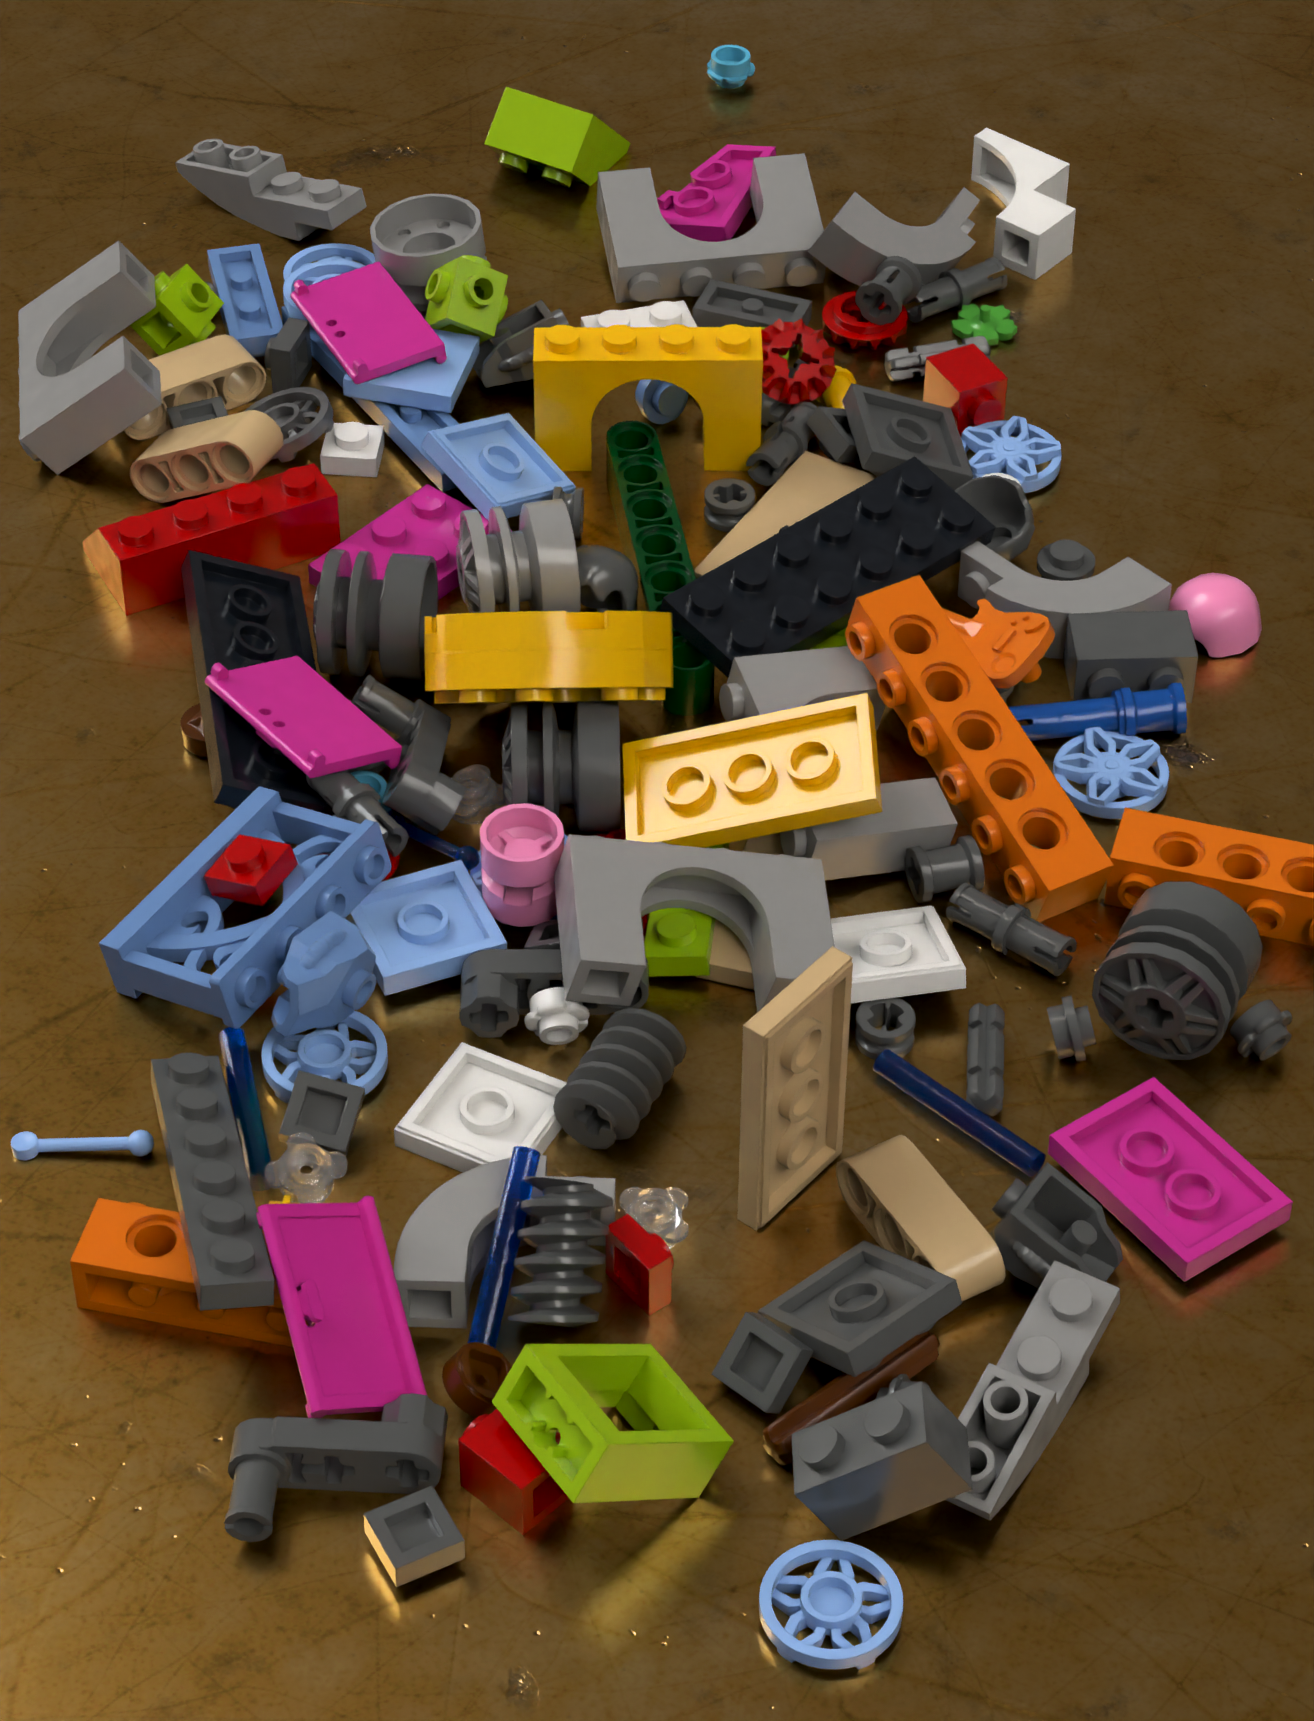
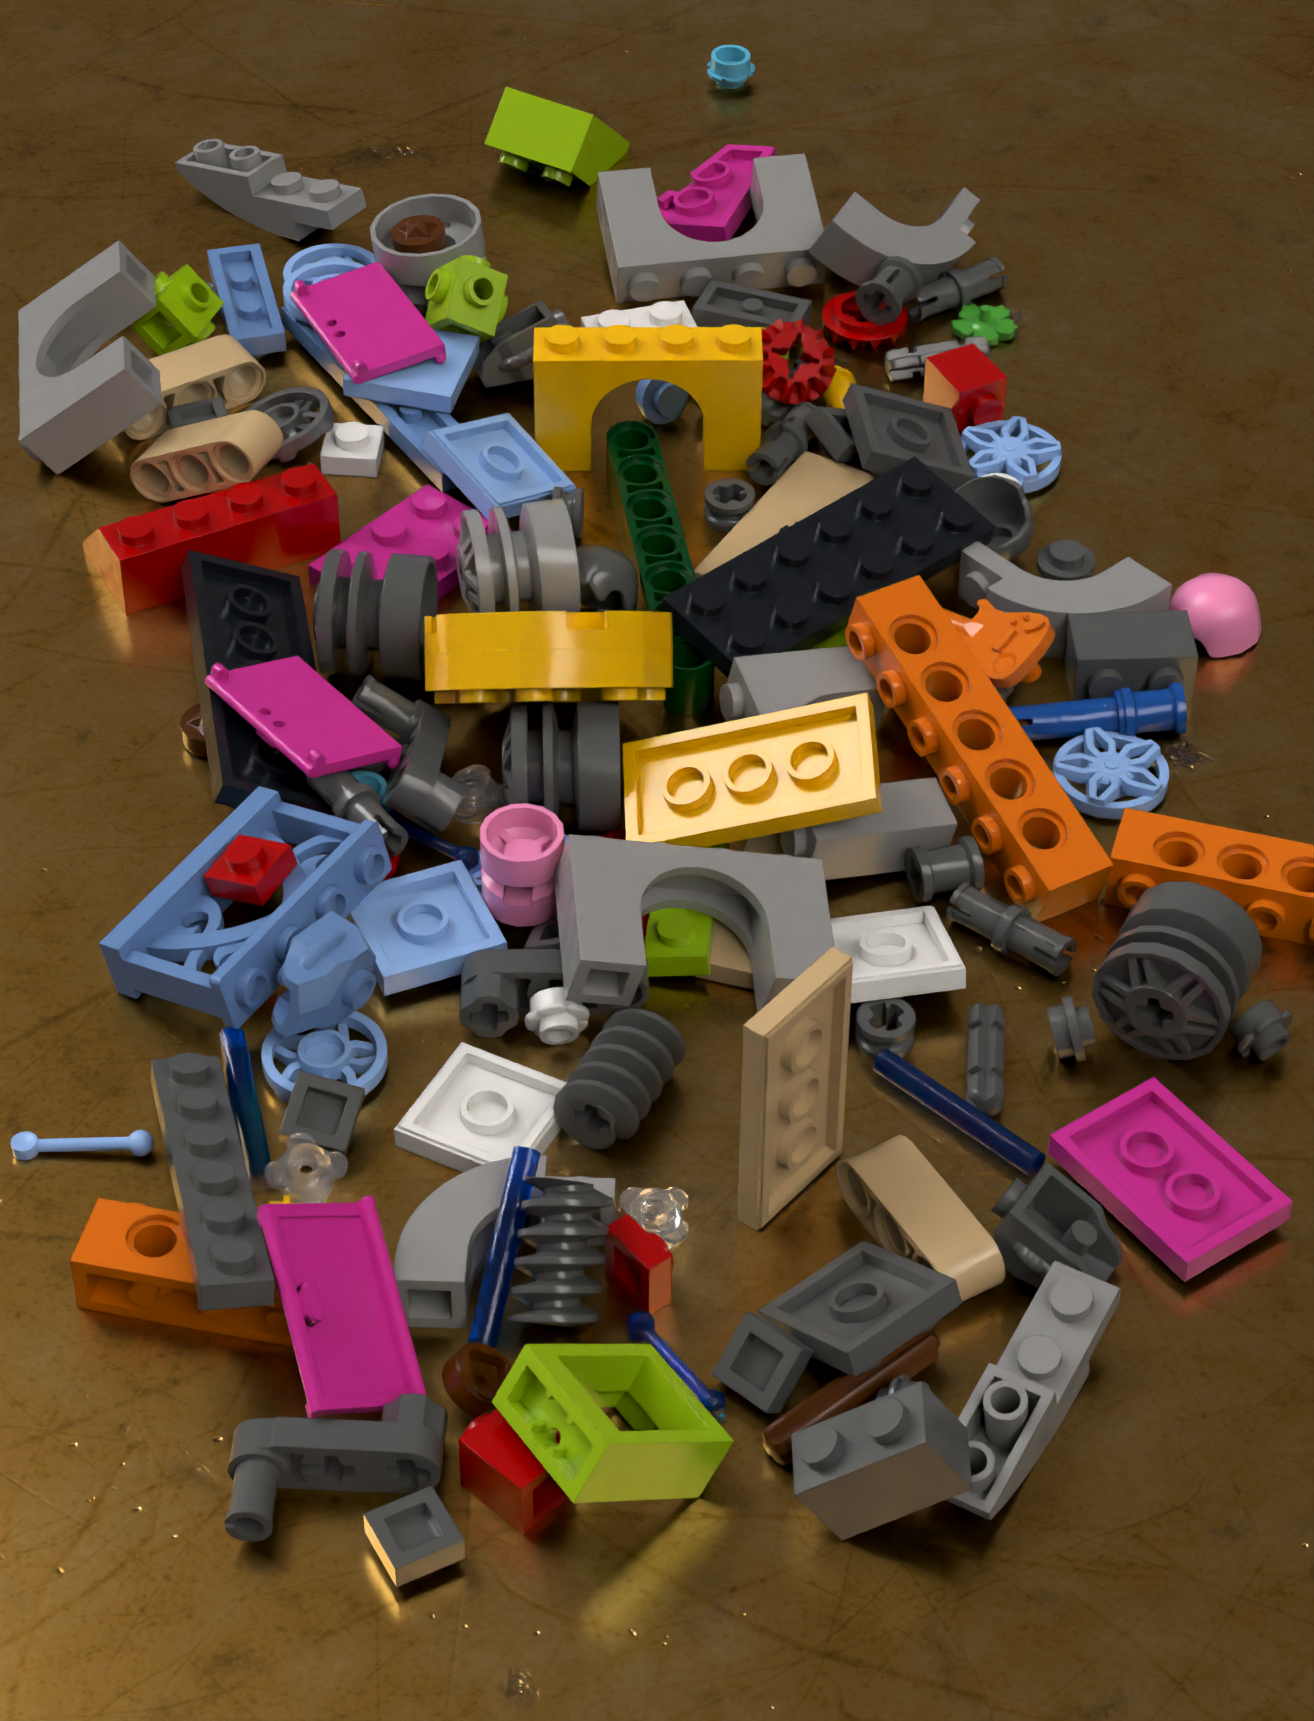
(289, 355): dark grey plate -> none
(419, 235): none -> reddish brown tile
(642, 1329): none -> clear blue hinge
(830, 1605): light blue wheel -> none
(1033, 185): white arch -> none

